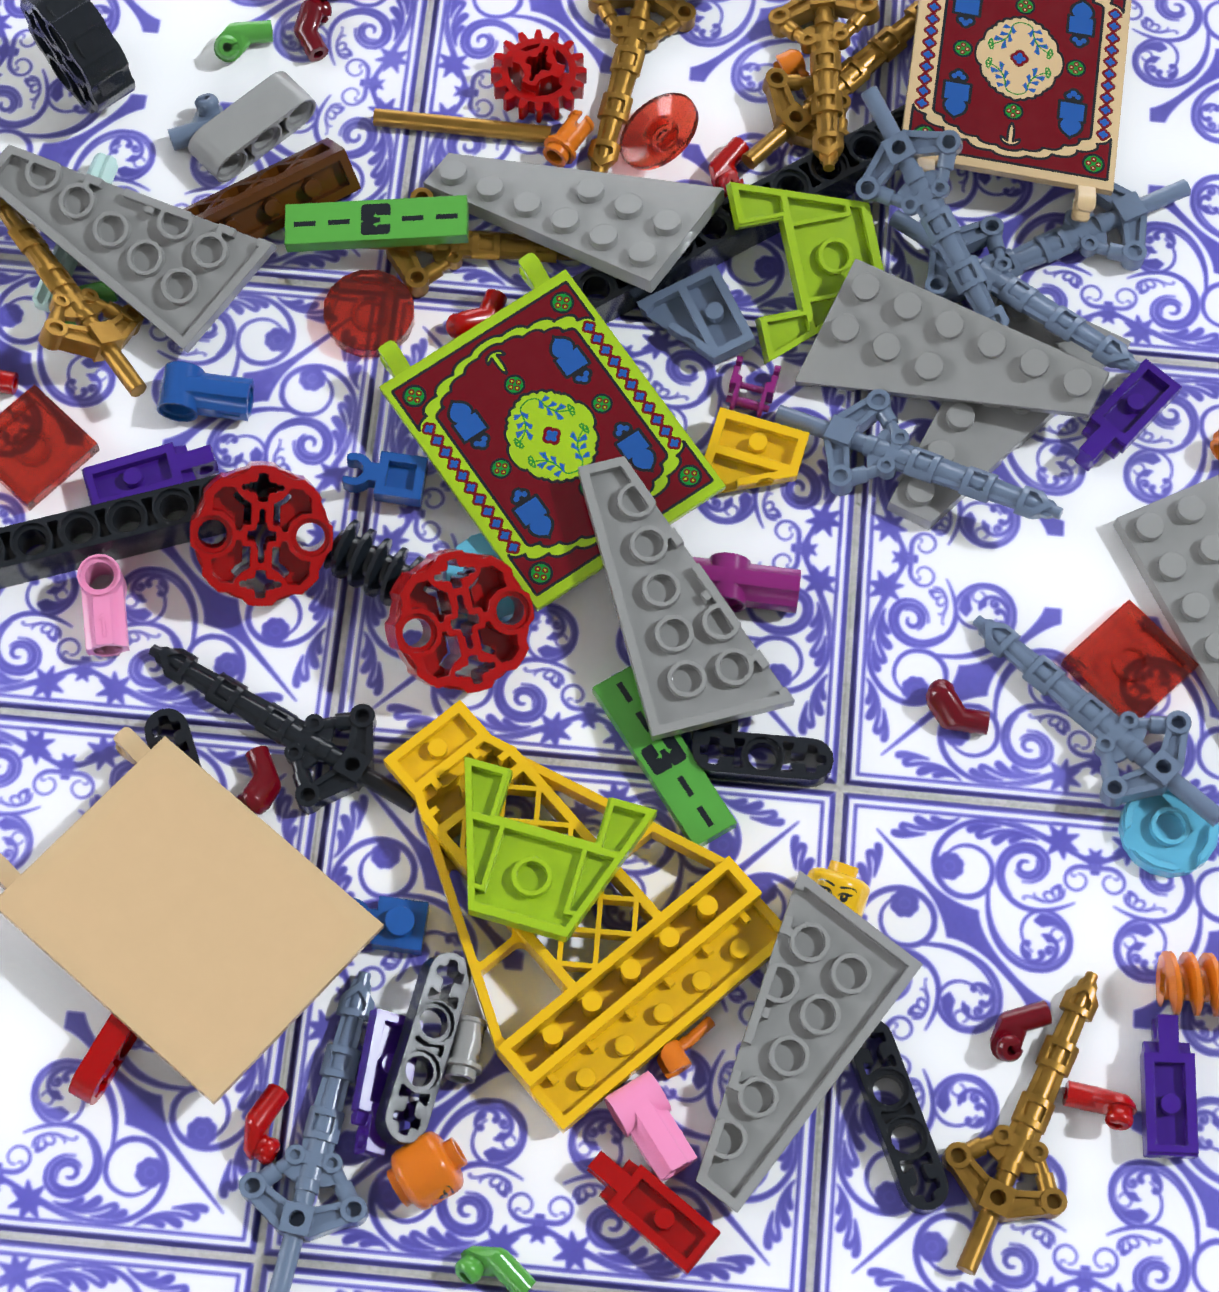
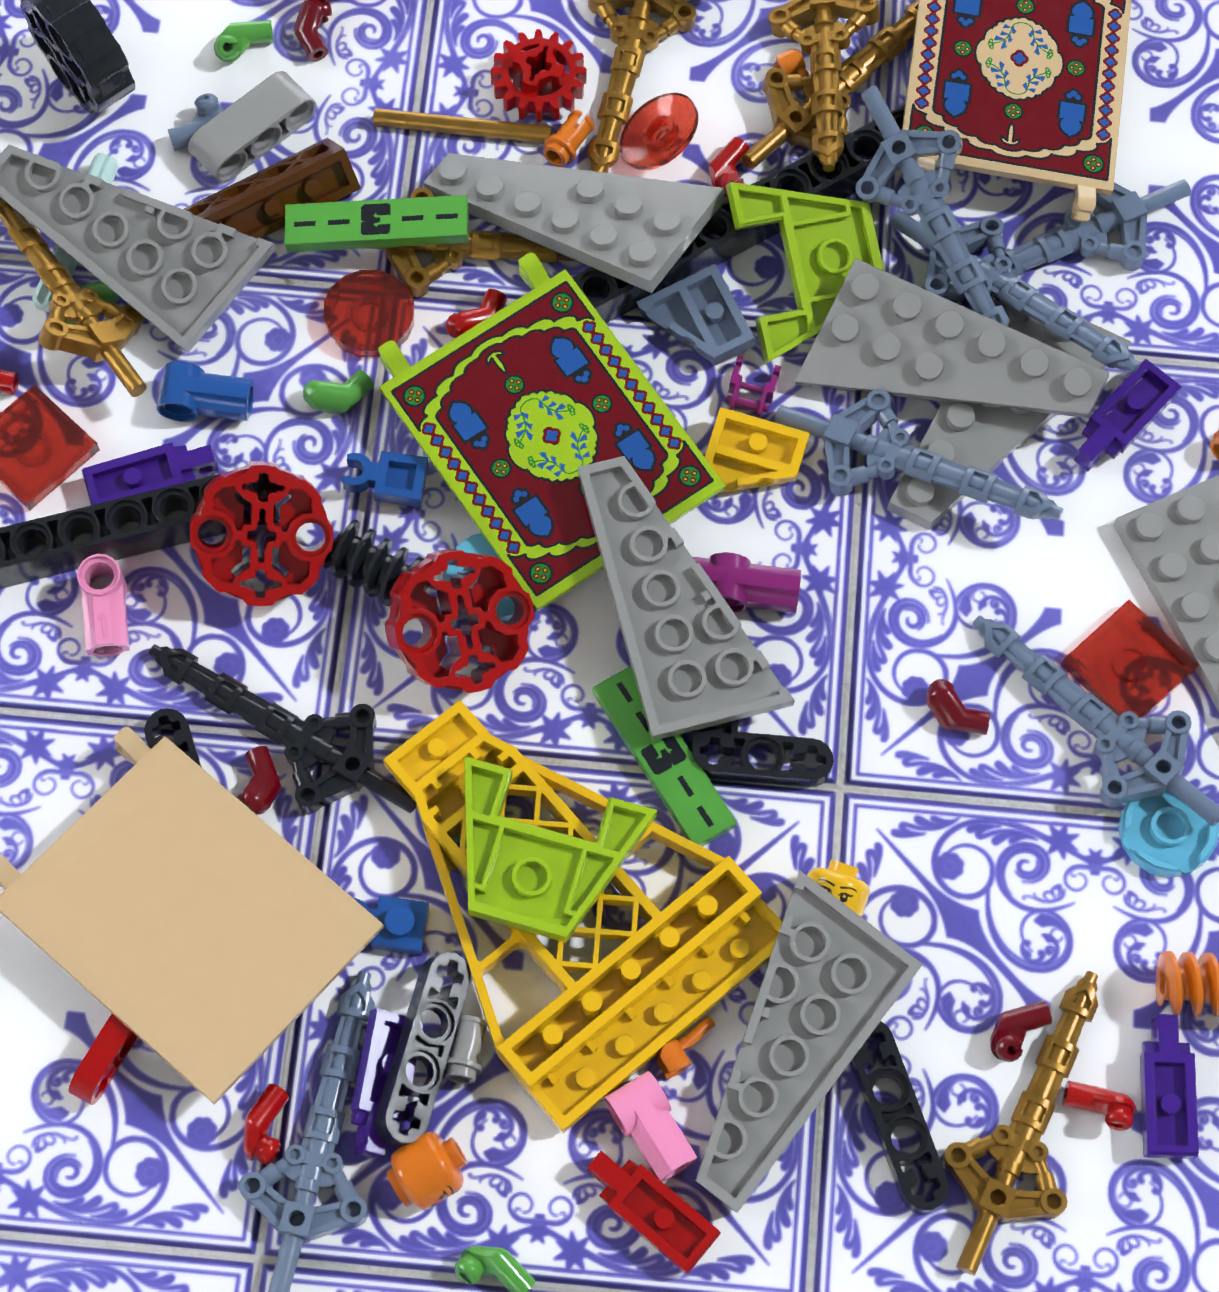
(337, 397): none -> bright green arm

